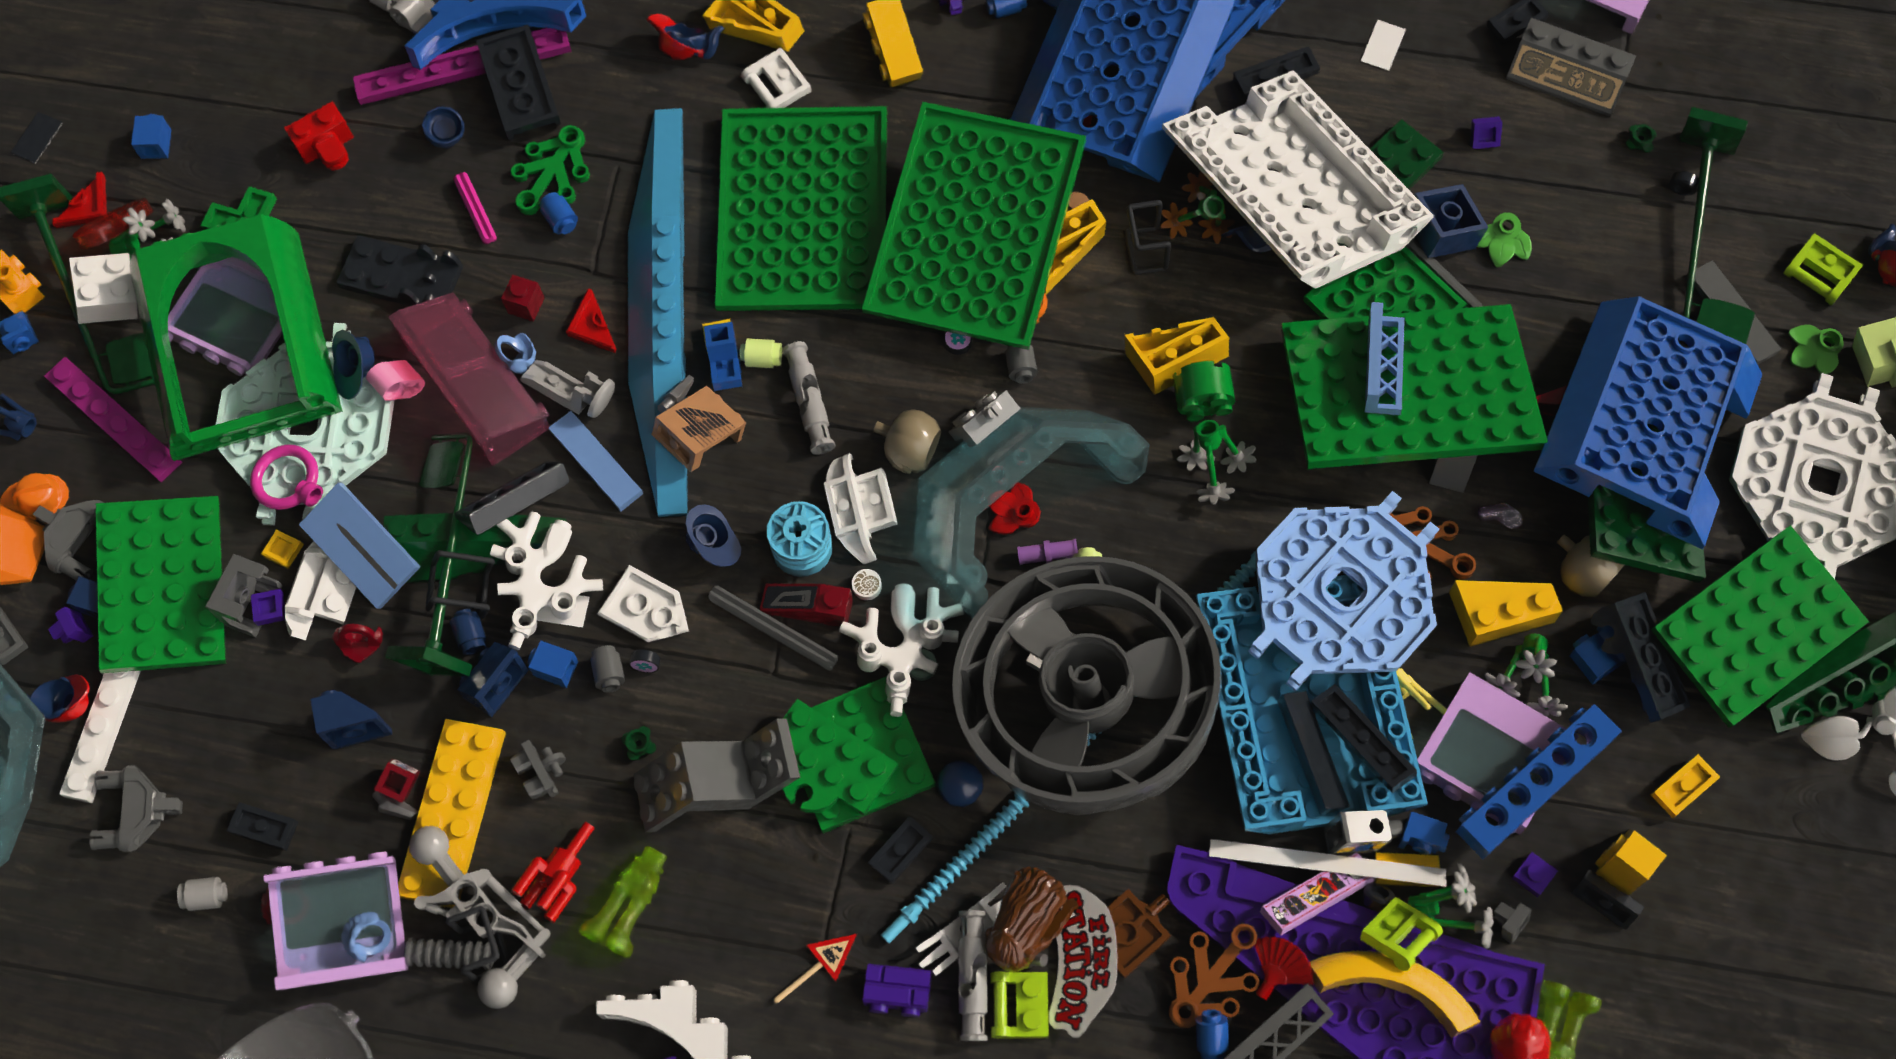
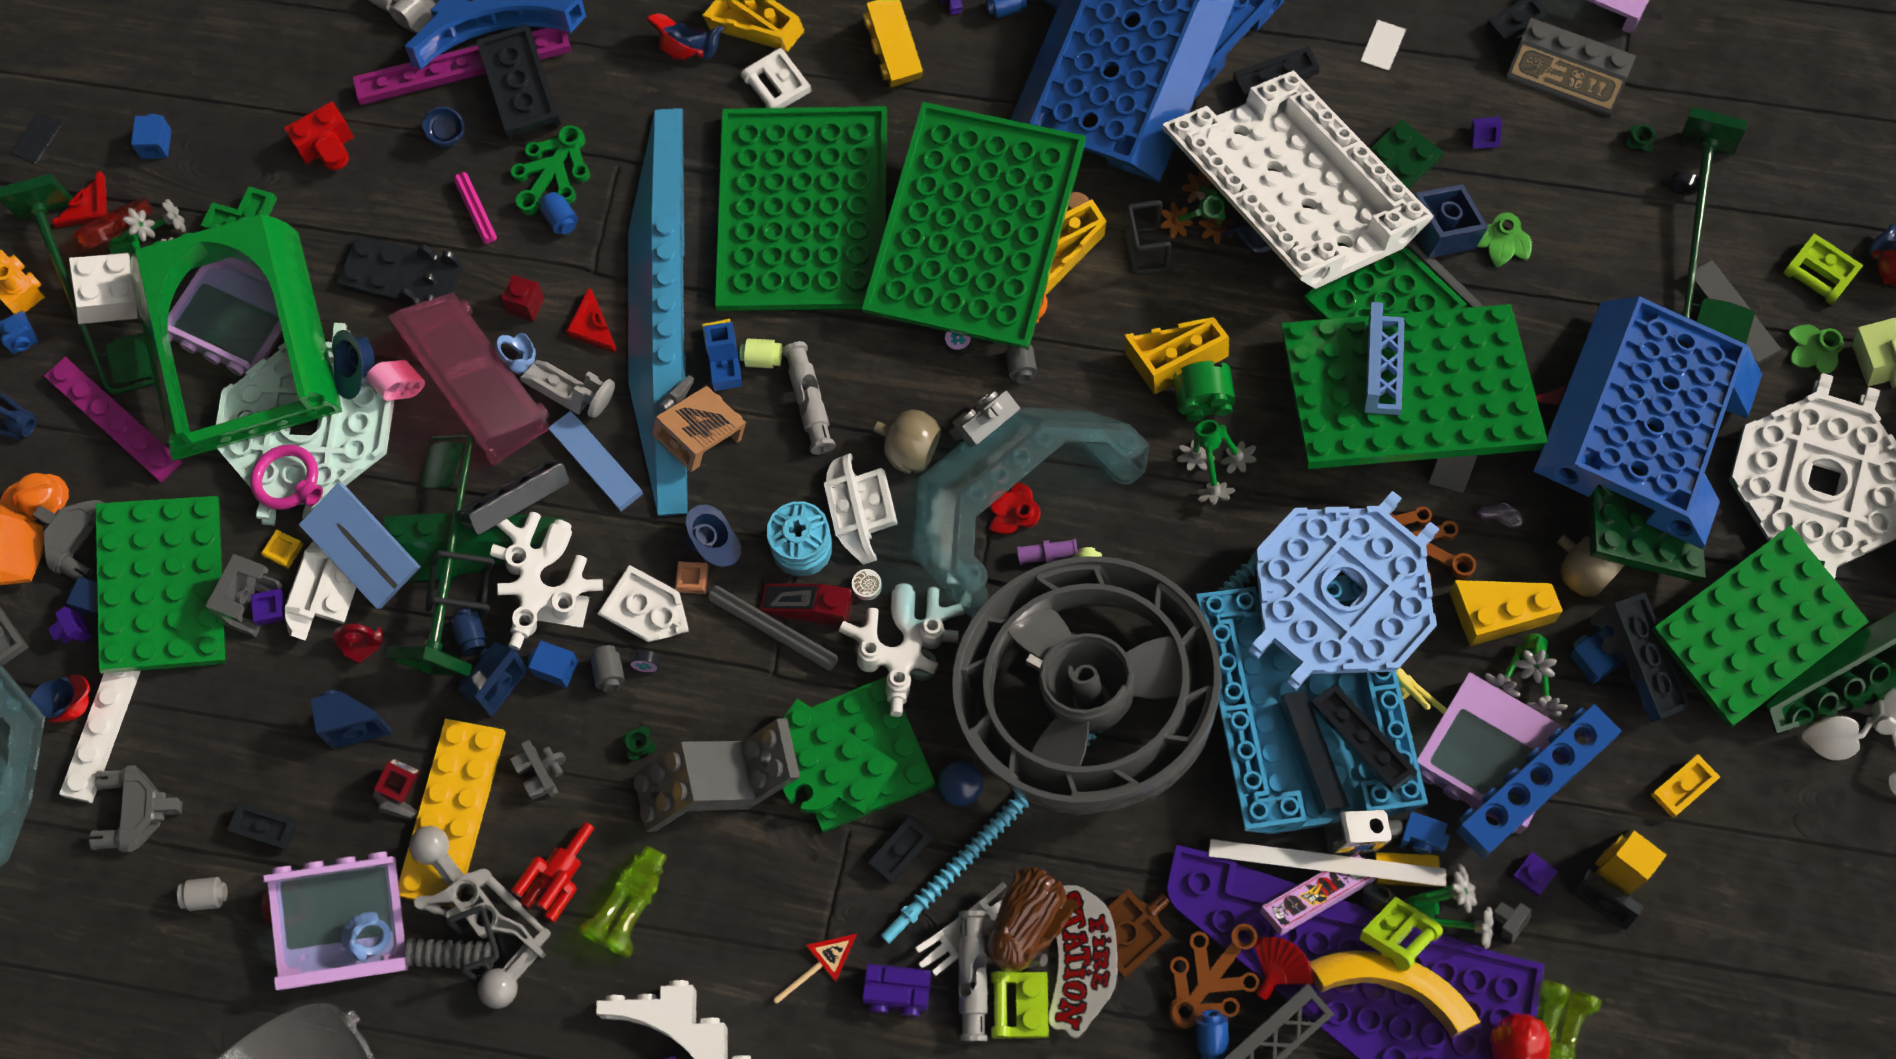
(691, 577): none -> nougat tile

